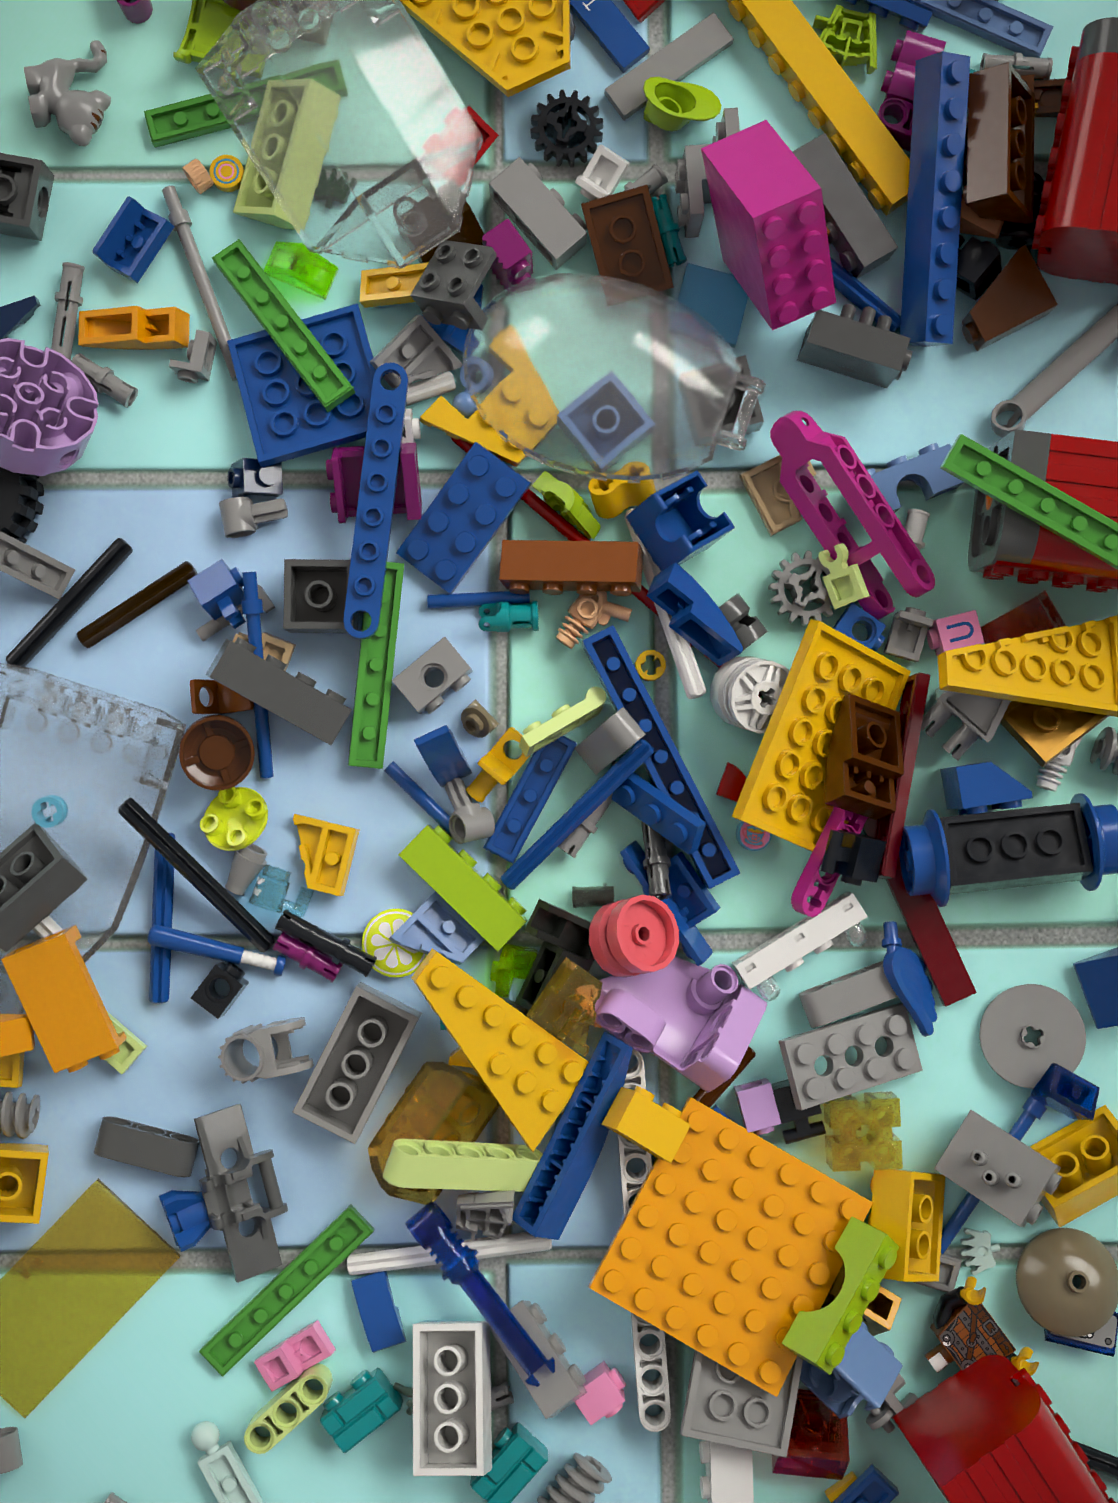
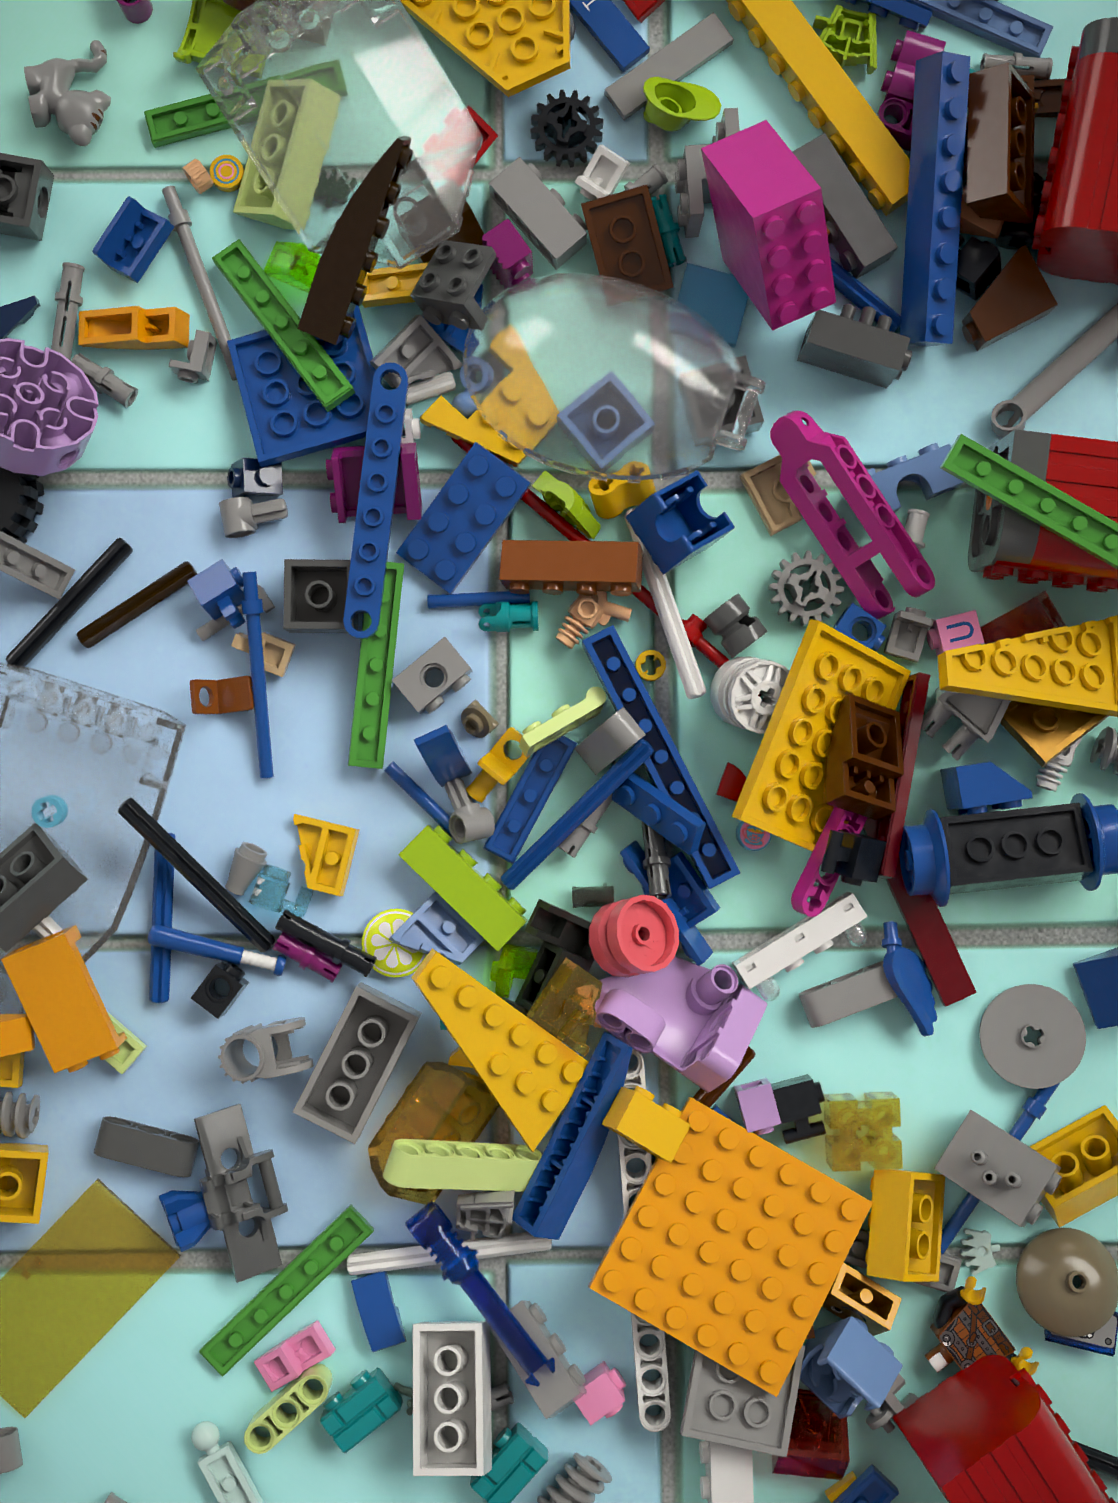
(216, 752): reddish brown wheel -> none
(235, 818): neon yellow dish -> none
(278, 691): dark grey brick -> none
(351, 249): none -> dark brown slope
(694, 614): blue slope -> none
(824, 1333): lime arch -> none
(832, 1042): light grey plate -> none
(844, 581): yellowish green plate -> none
(1067, 1093): clear blue slope -> none

